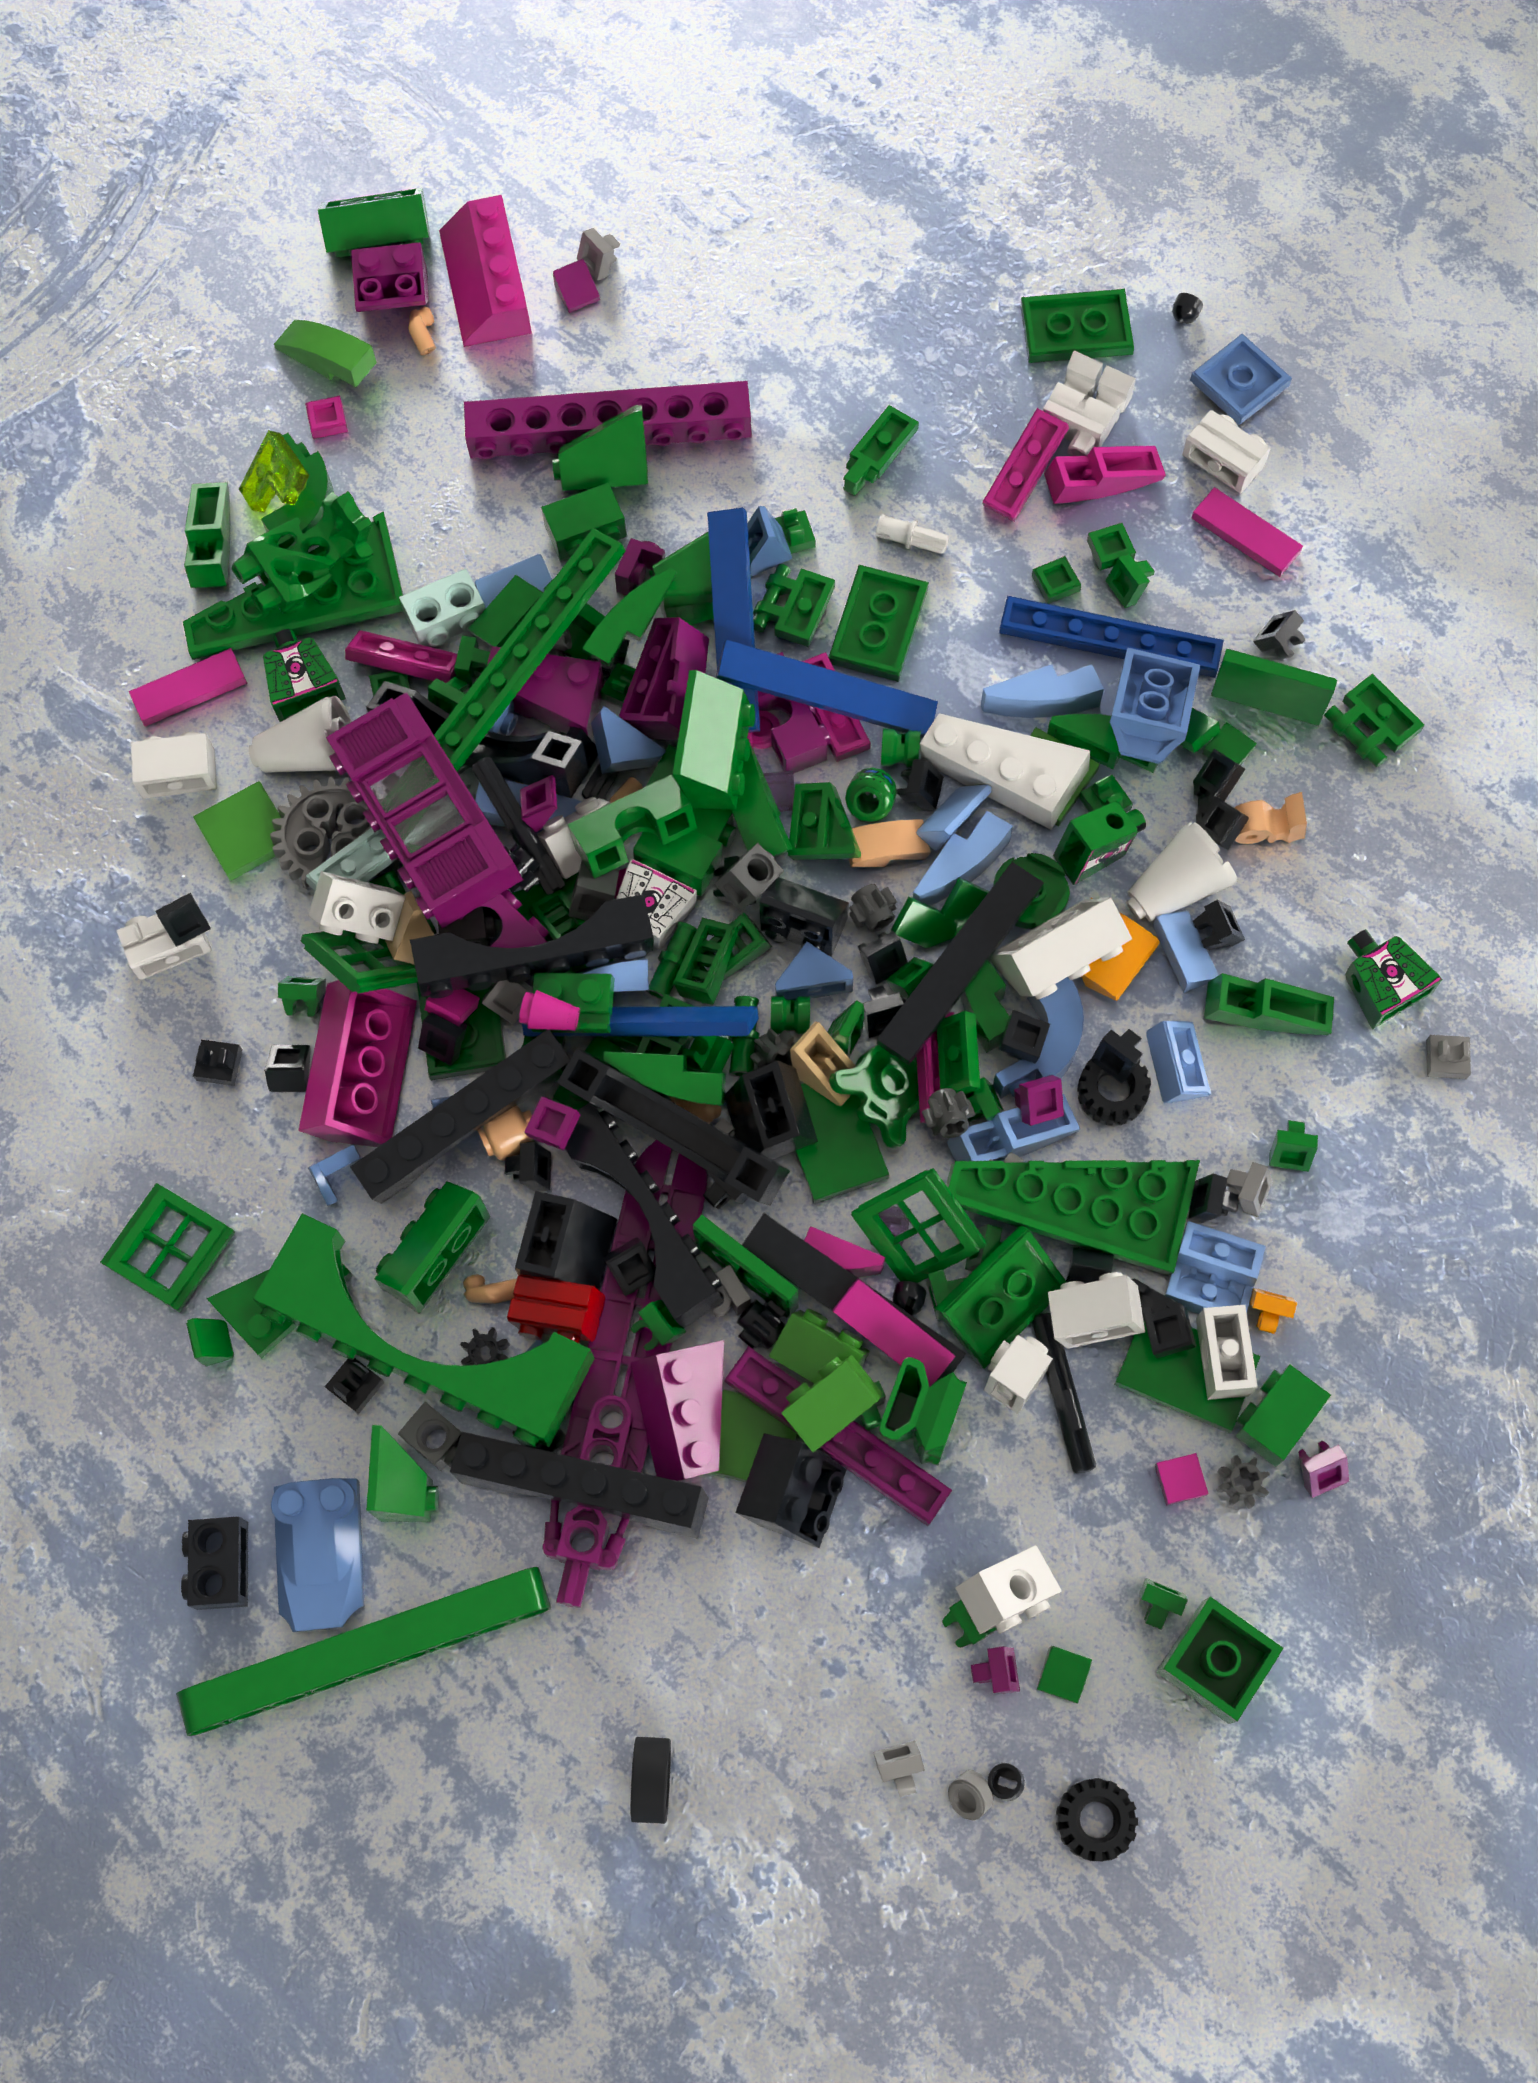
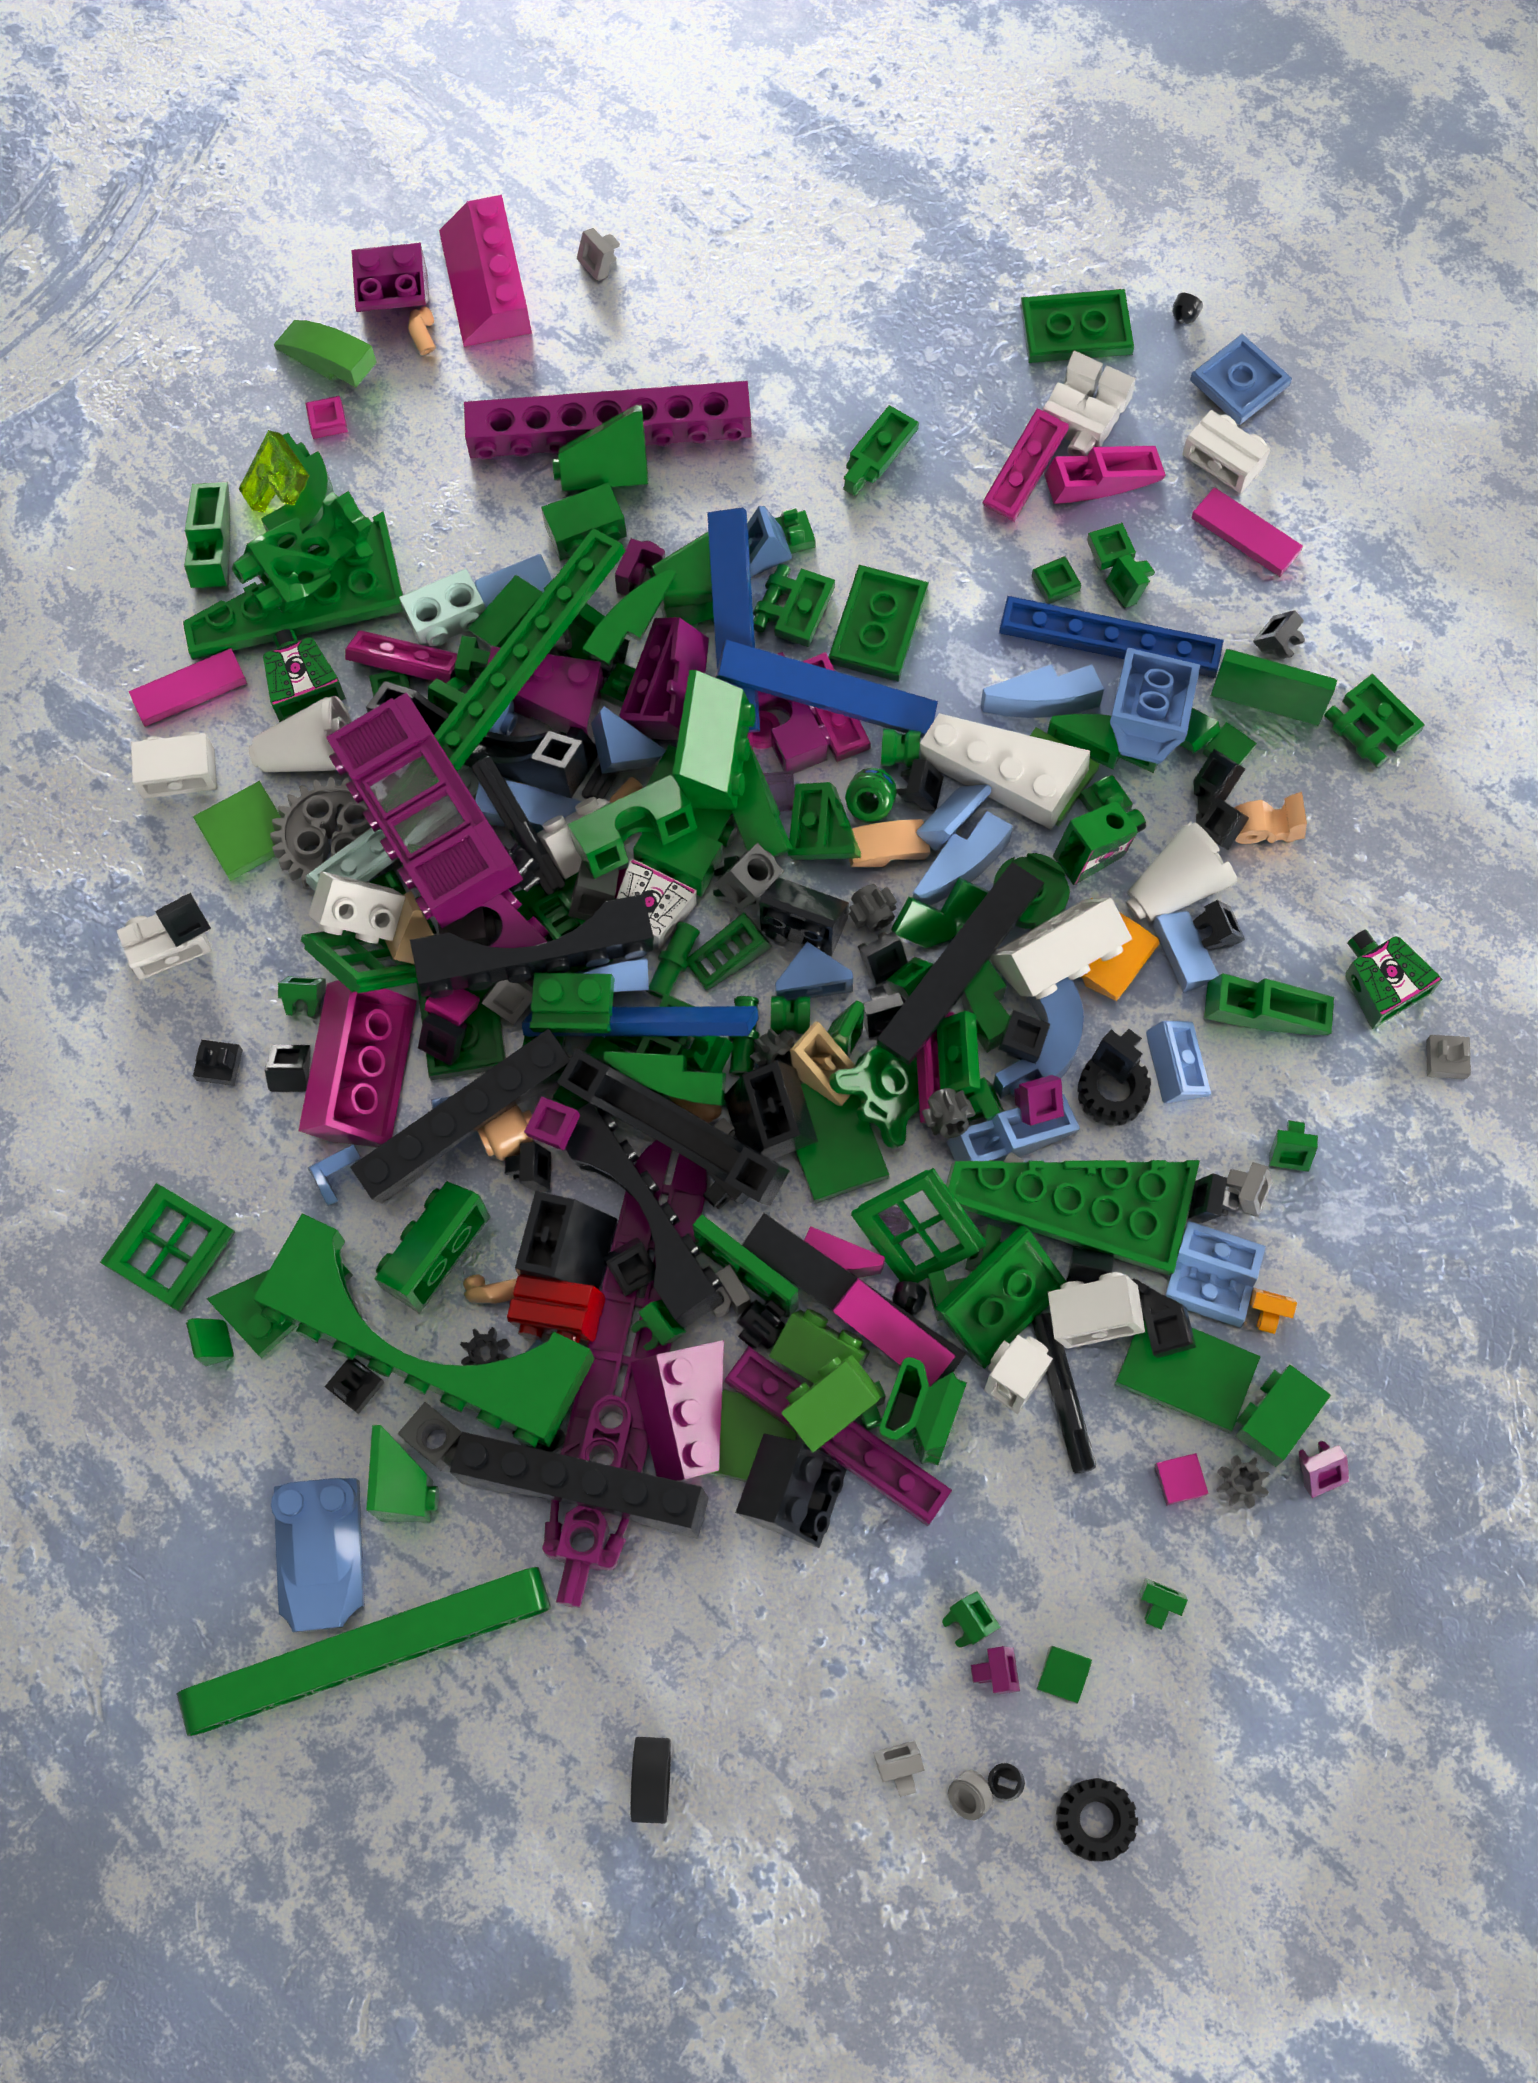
(228, 1561): black brick -> none
(374, 221): green slope -> none
(538, 802): magenta slope -> none
(547, 1012): dark pink cone -> none
(575, 285): magenta slope -> none
(712, 980): green slope -> none
(911, 534): white axle -> none
(1007, 1590): white brick -> none
(1220, 1660): green brick -> none
(1226, 1352): white brick -> none

